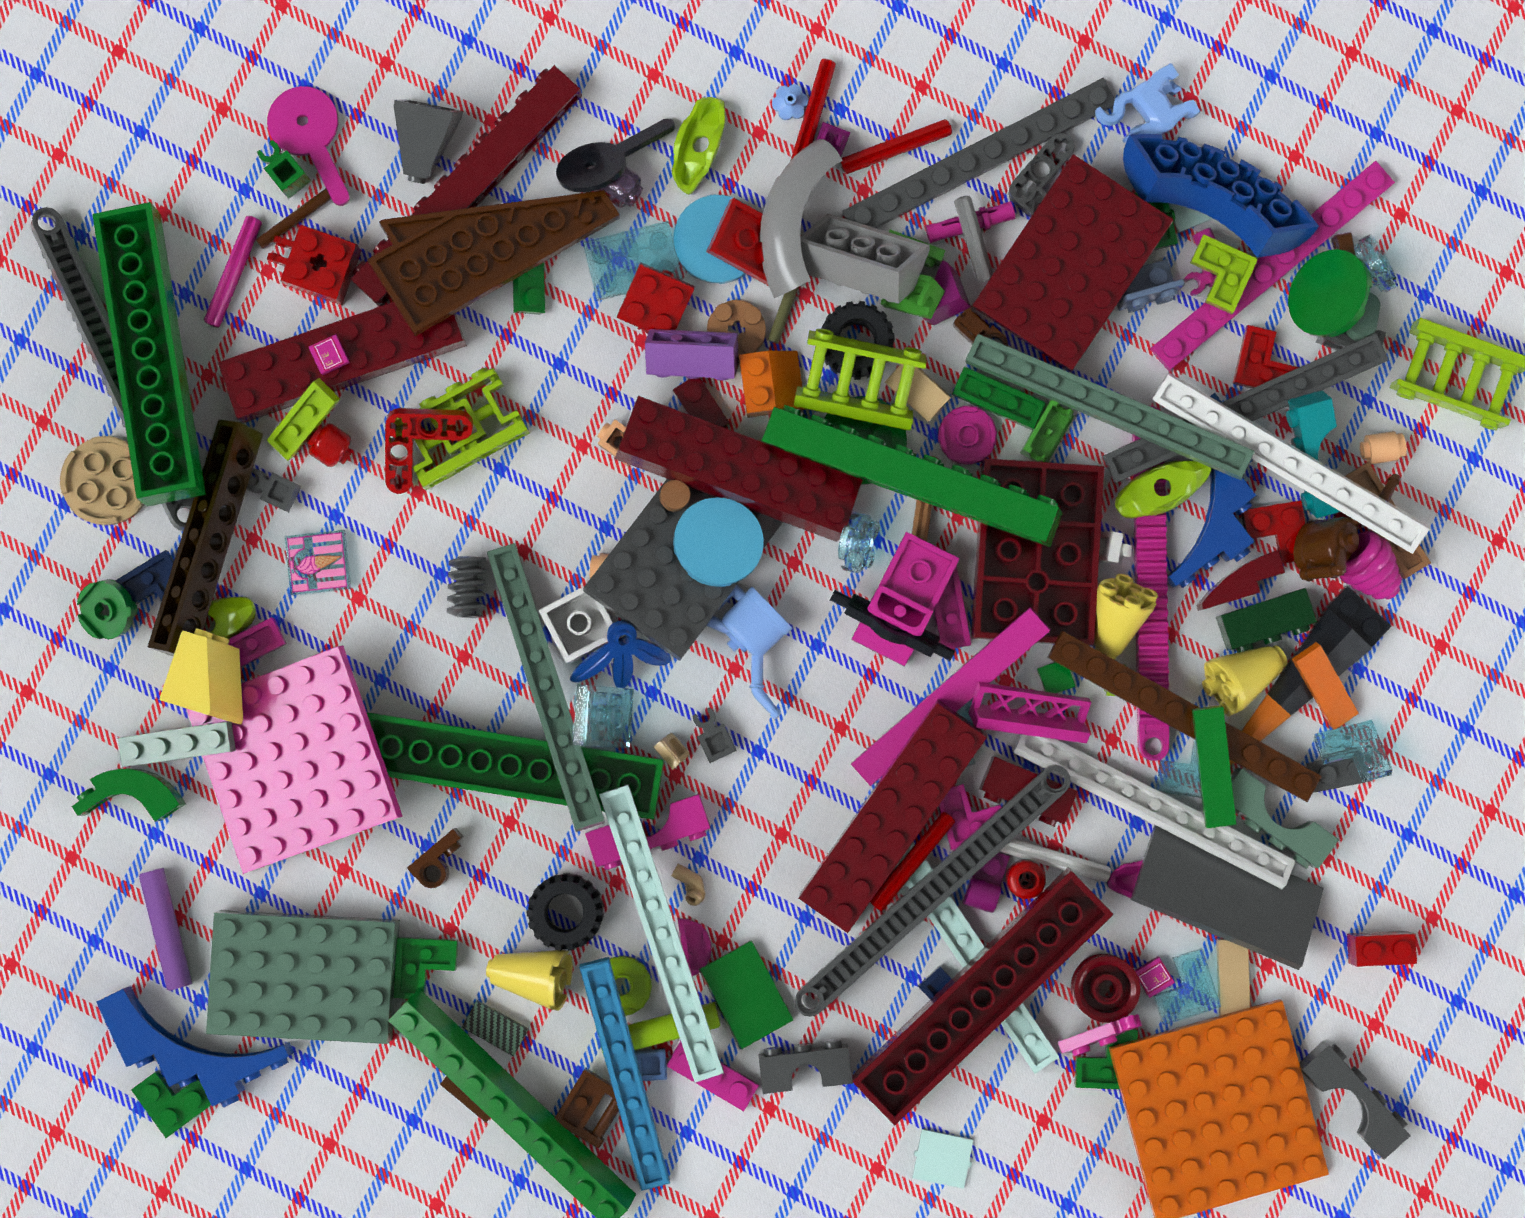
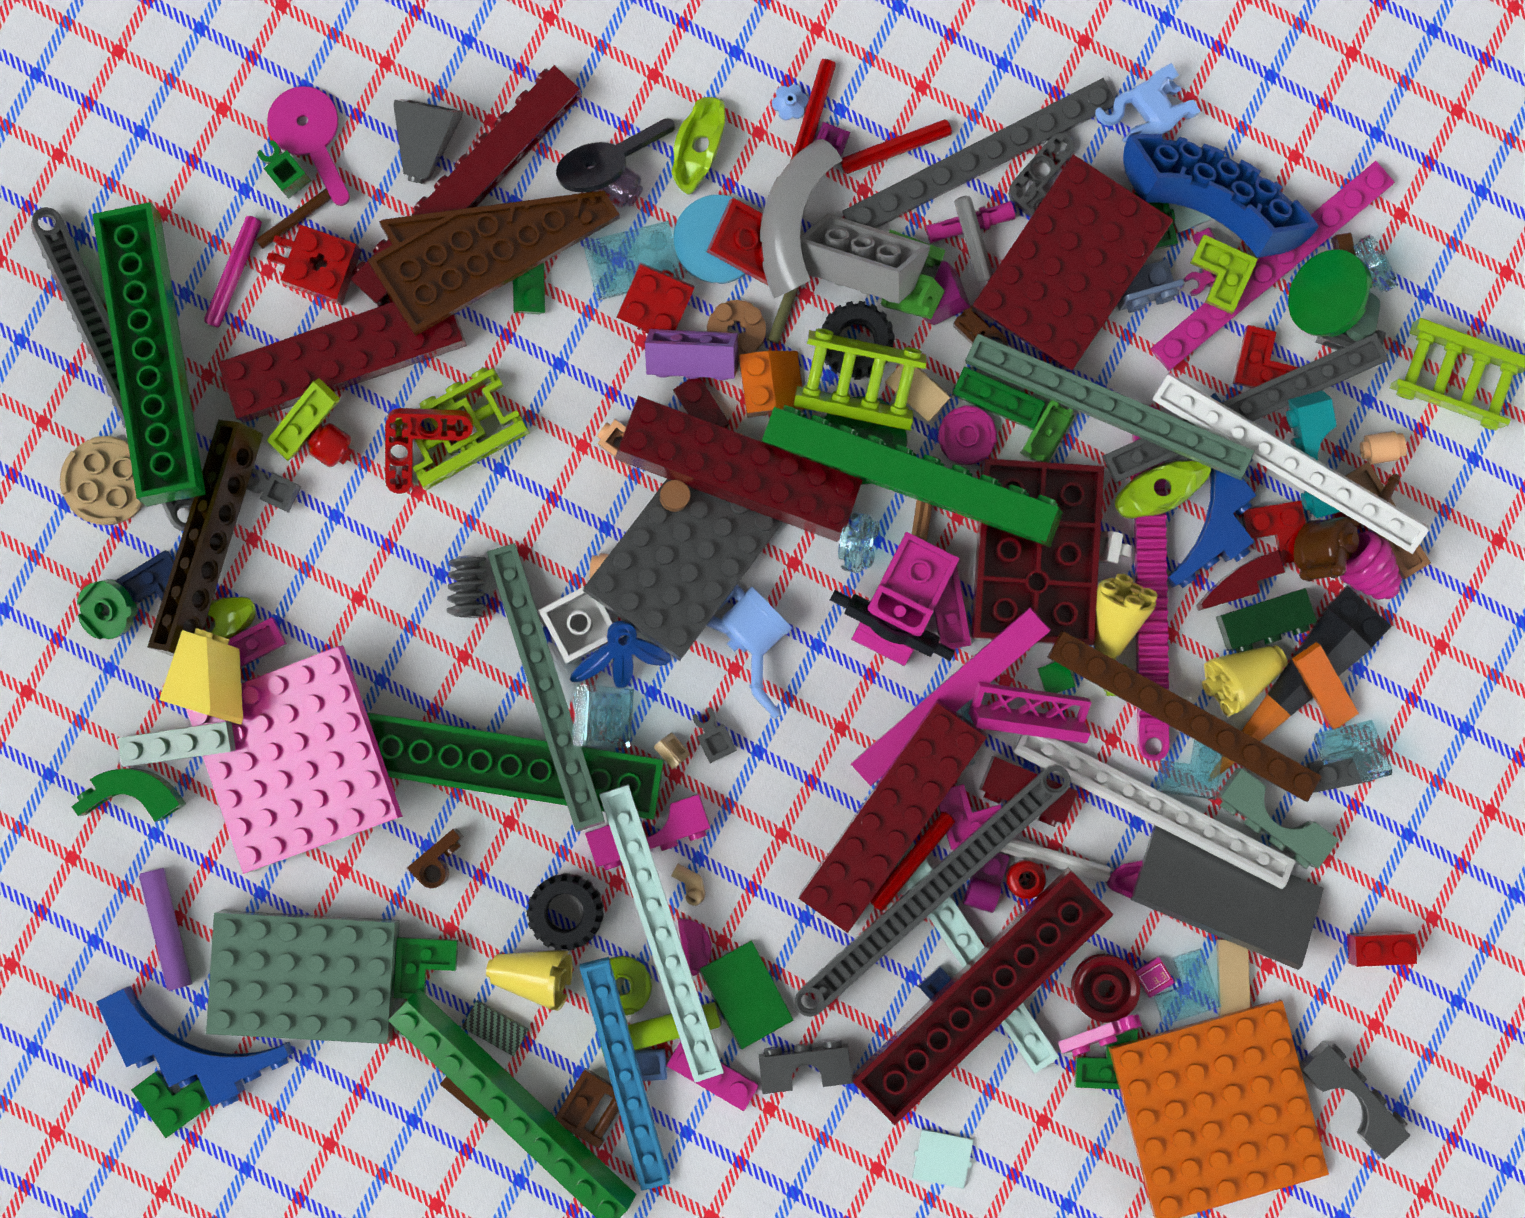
(317, 562): tile -> none
(329, 354): dark pink tile -> none
(718, 541): medium azure tile -> none
(1214, 766): green tile -> none

